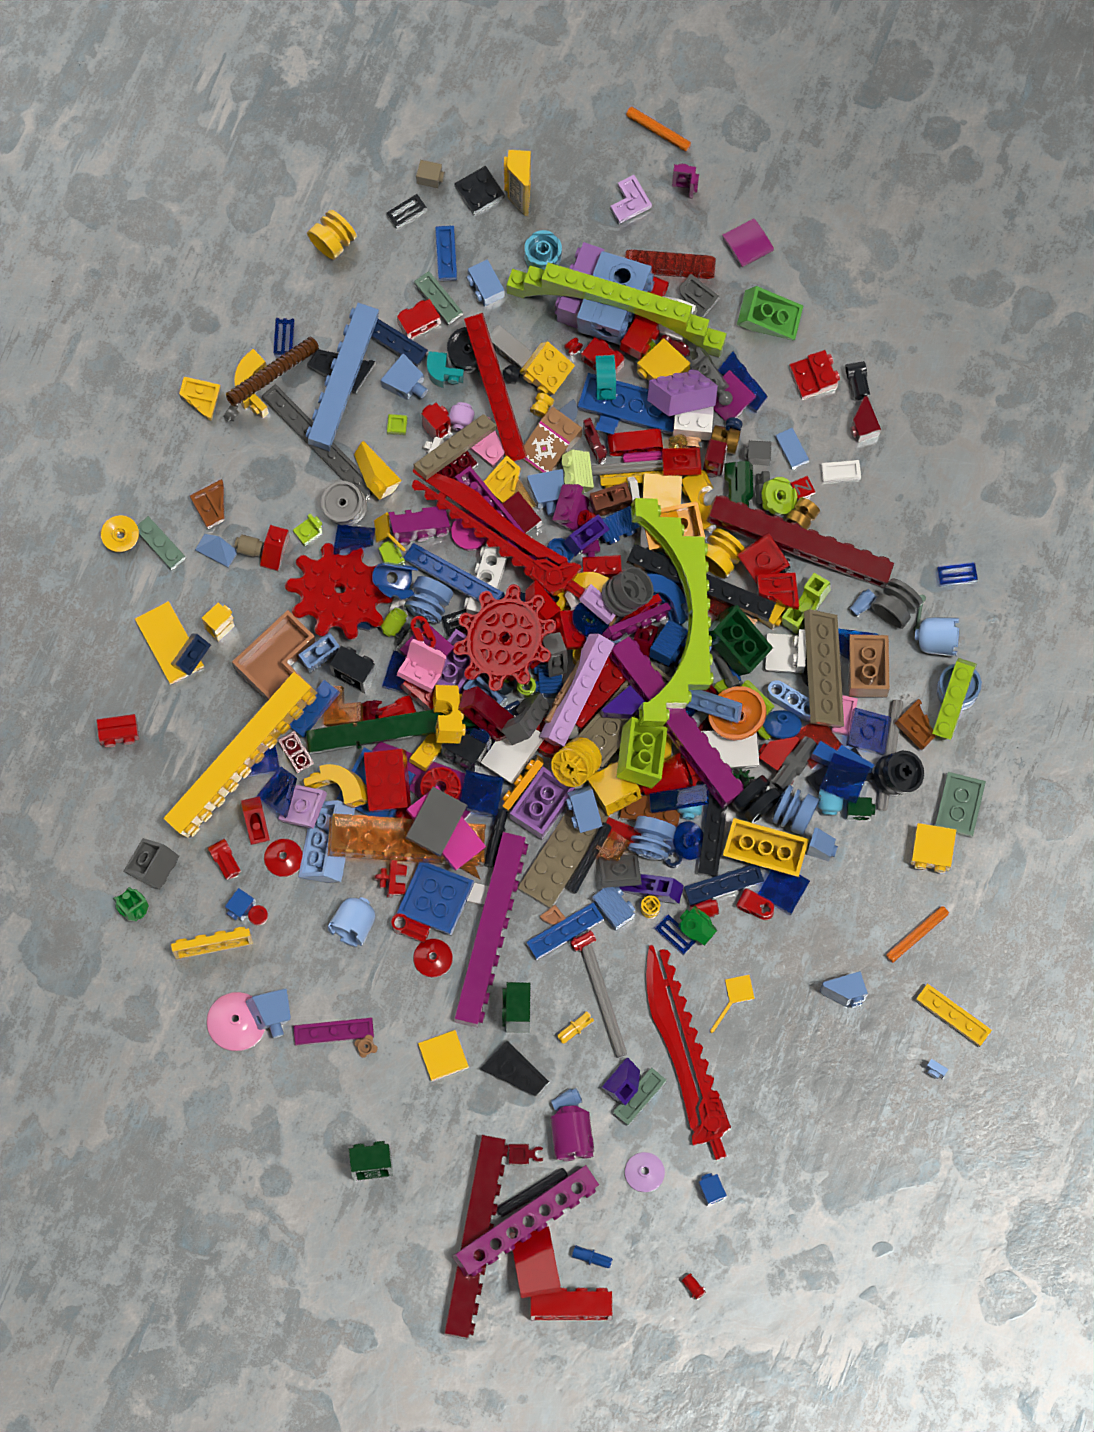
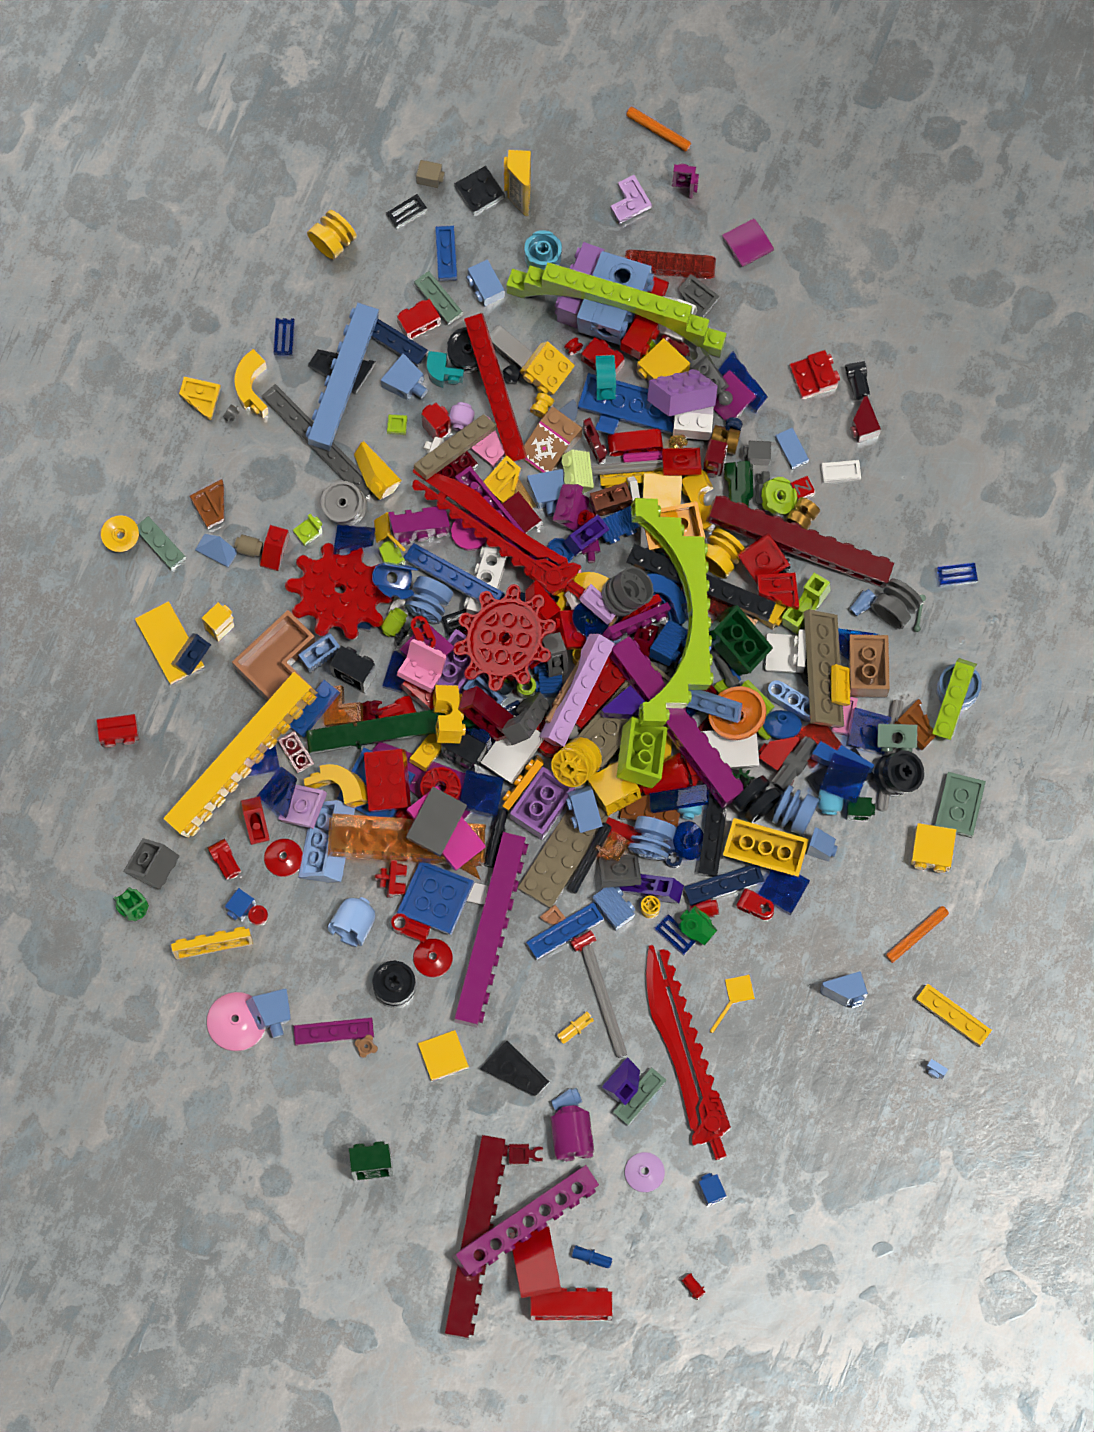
(272, 371): reddish brown piece -> none
(393, 972): none -> black wheel
(516, 1007): dark green brick -> none
(532, 1192): black axle -> none
(604, 565): red brick -> none
(693, 442): light nougat bush -> none
(769, 313): bright green slope -> none
(840, 685): none -> yellow plate
(885, 733): none -> sand green brick
(938, 635): light blue cylinder -> none

